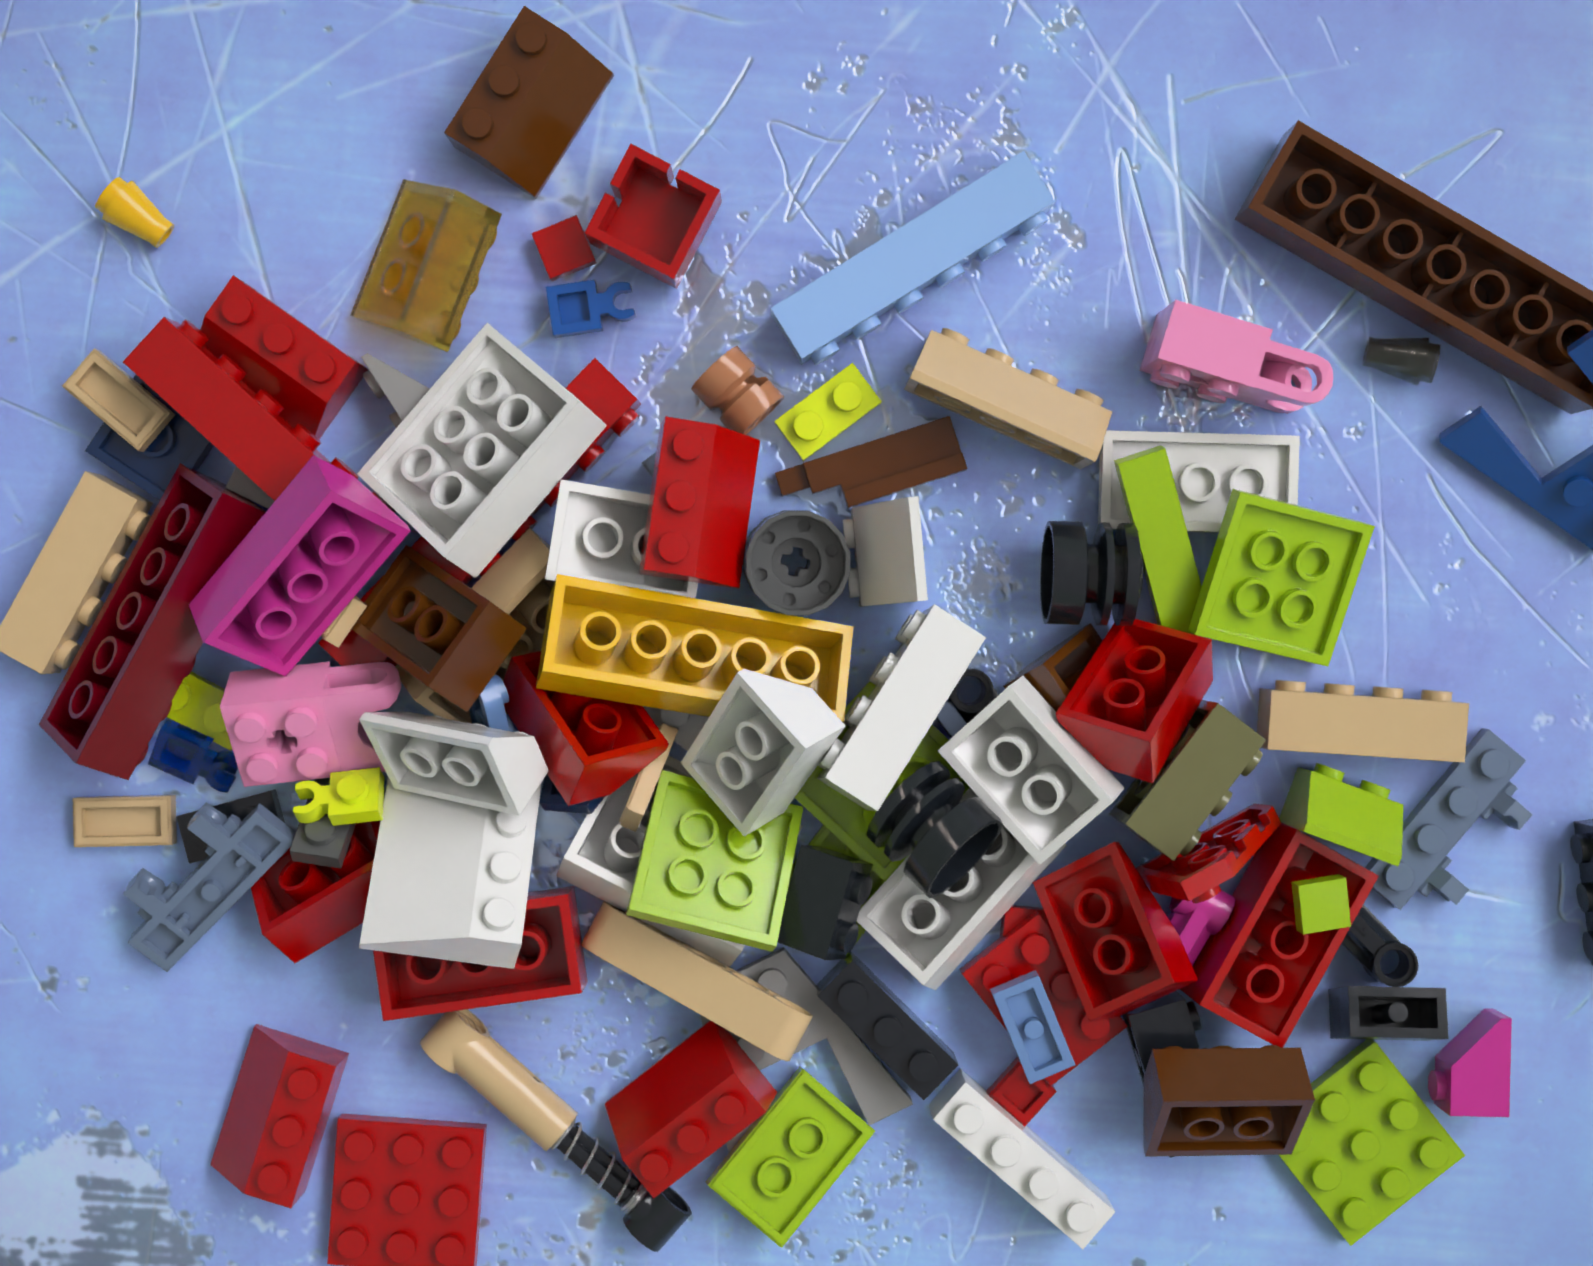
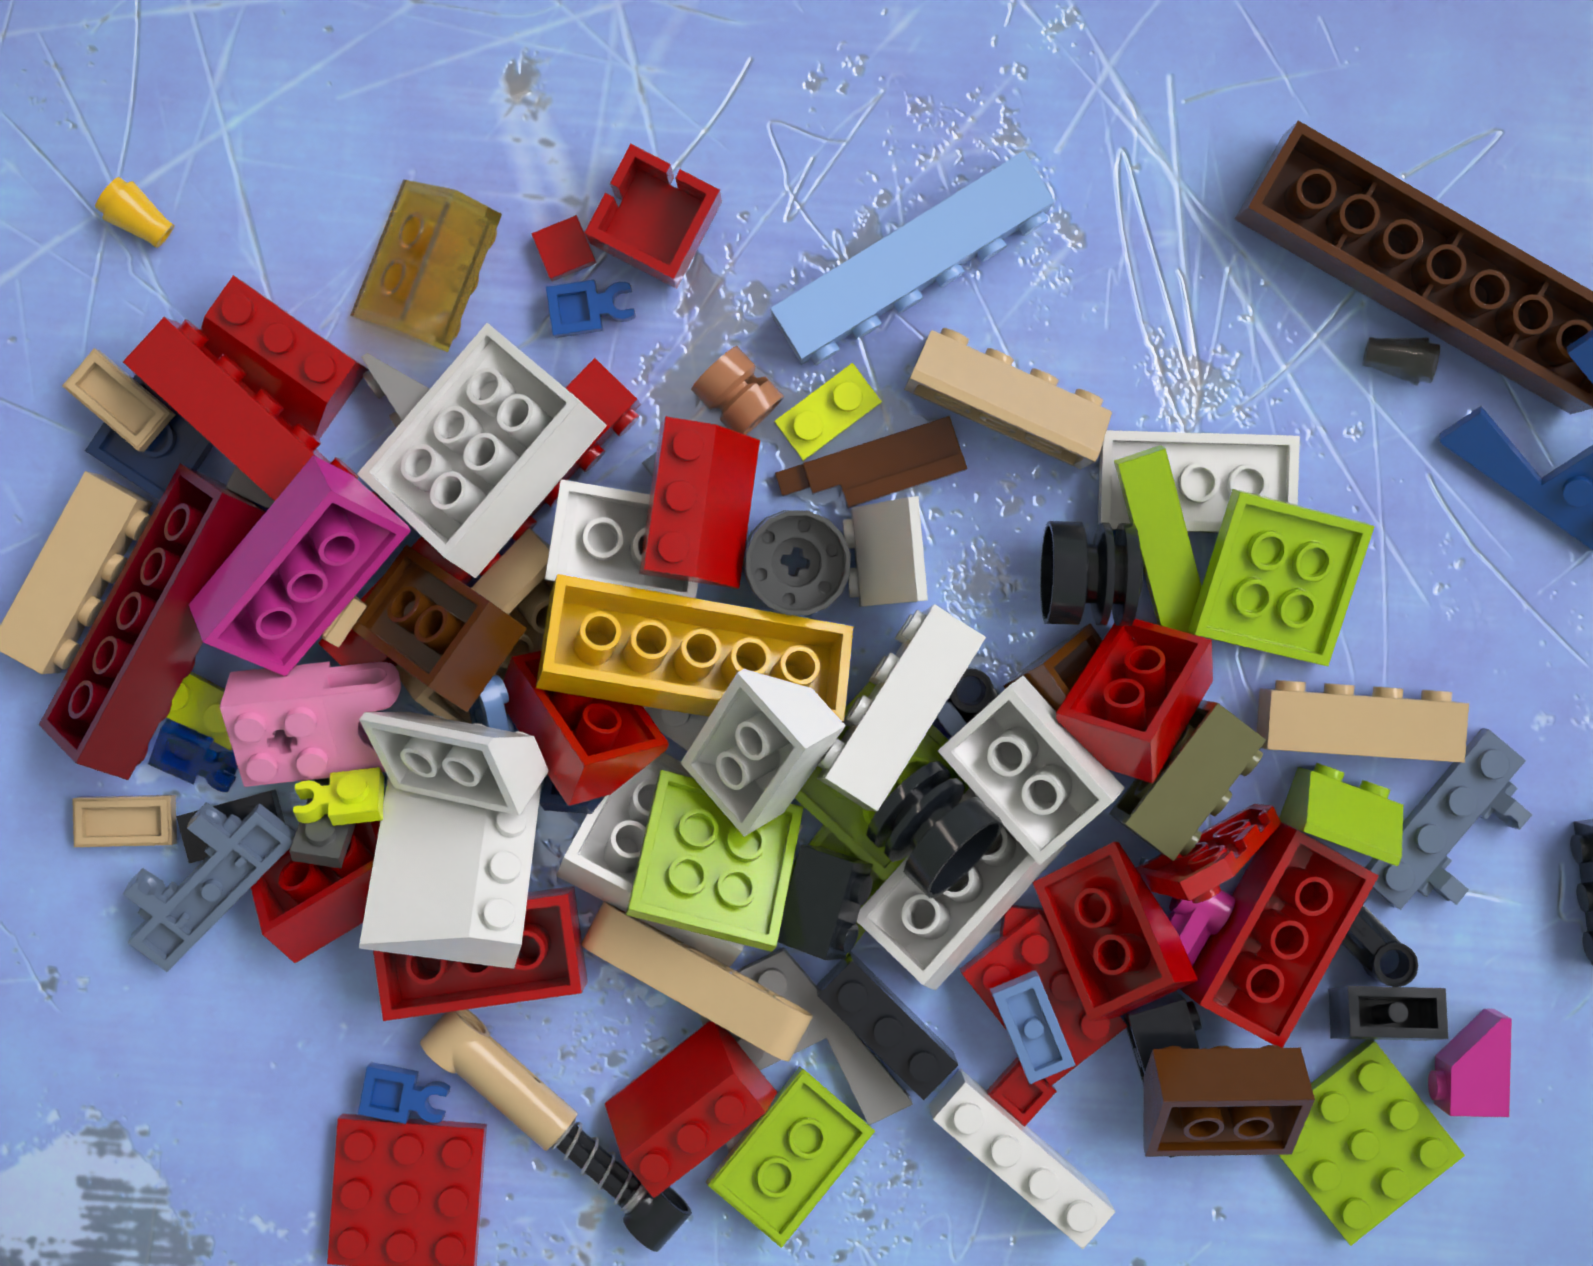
(278, 1115): red slope -> none
(393, 1093): none -> blue plate
(529, 103): reddish brown slope -> none
(645, 784): tan tile -> none
(1231, 360): bright pink brick -> none
(1321, 904): lime tile -> none

